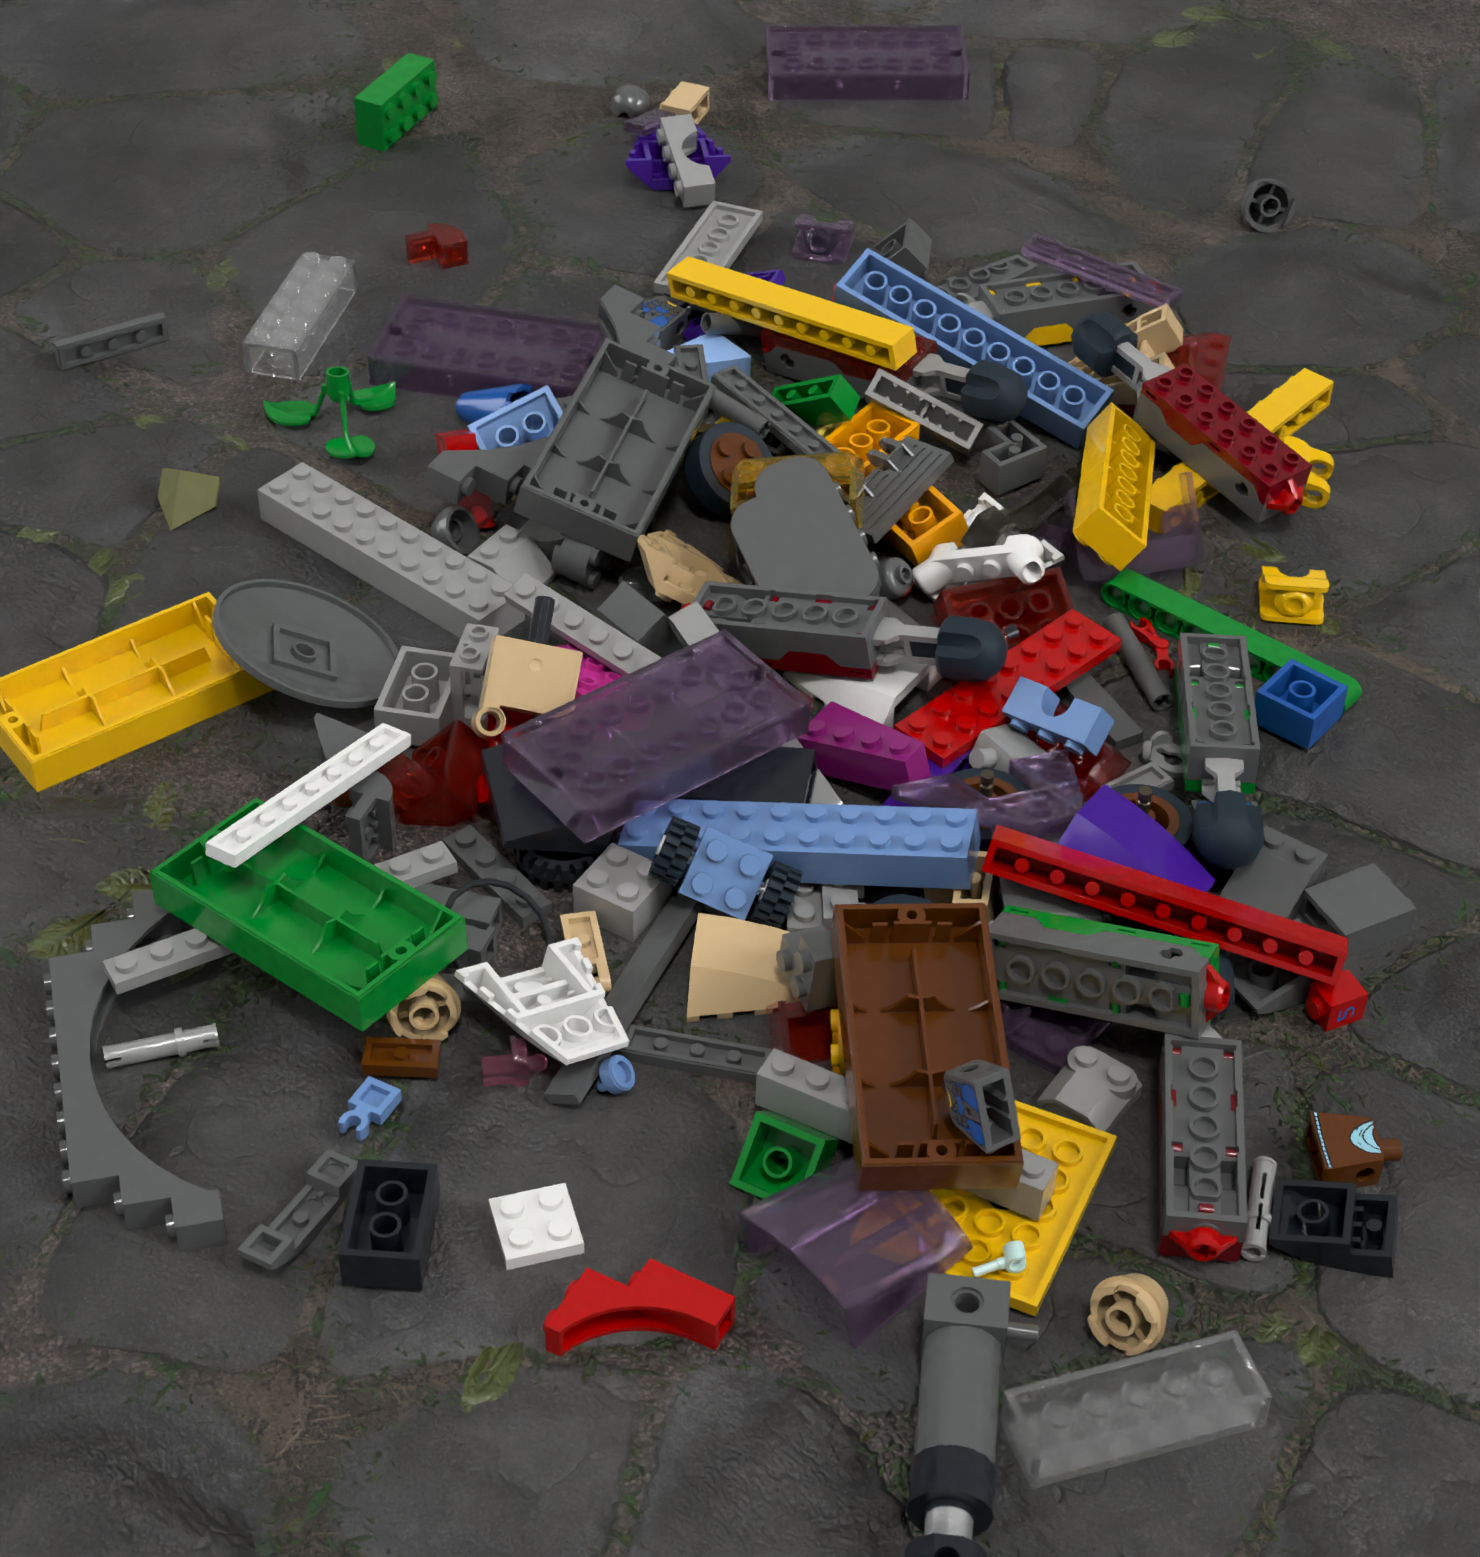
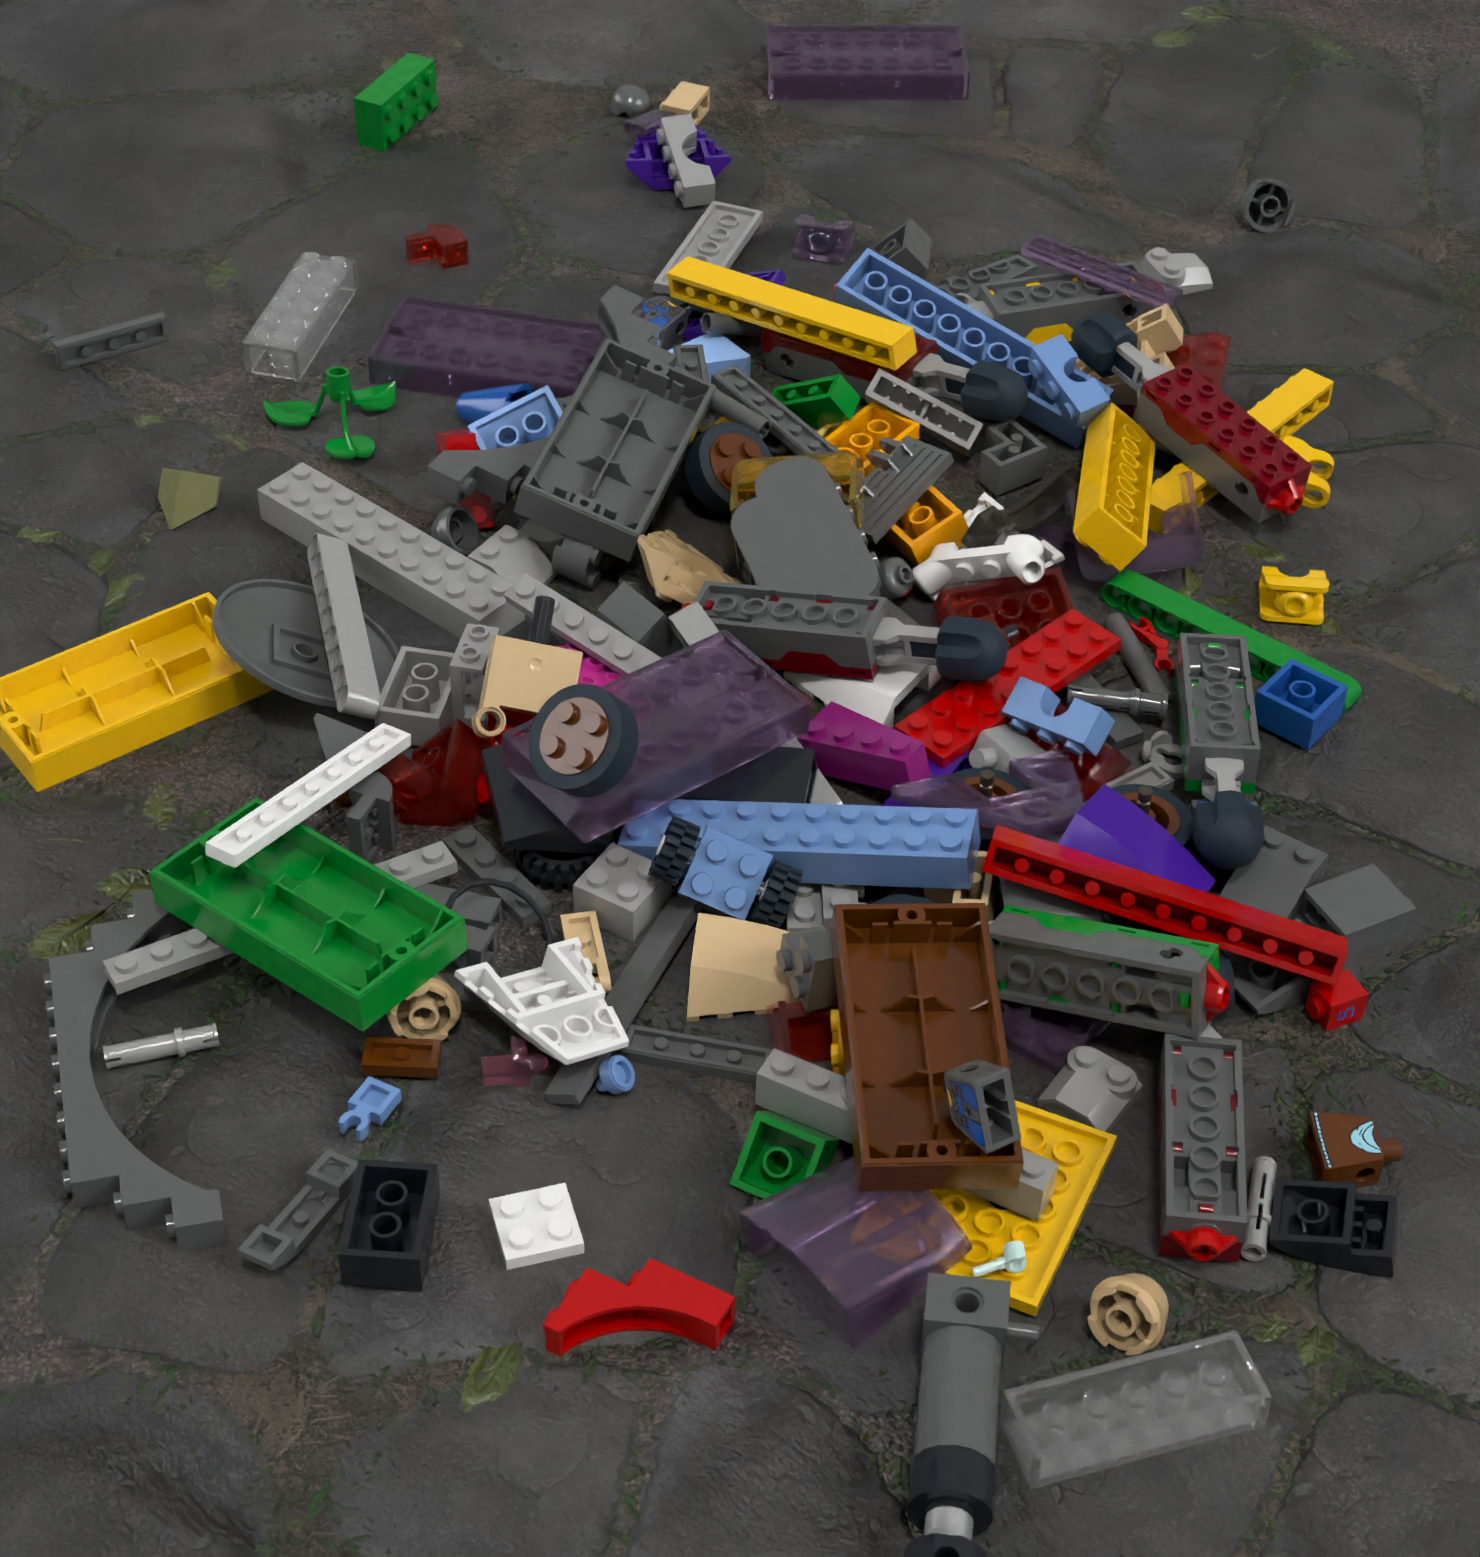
(343, 627): none -> light grey beam
(583, 740): none -> wheel
(1077, 400): none -> medium blue arch
(1133, 702): none -> dark grey pin
(1177, 269): none -> light grey slope

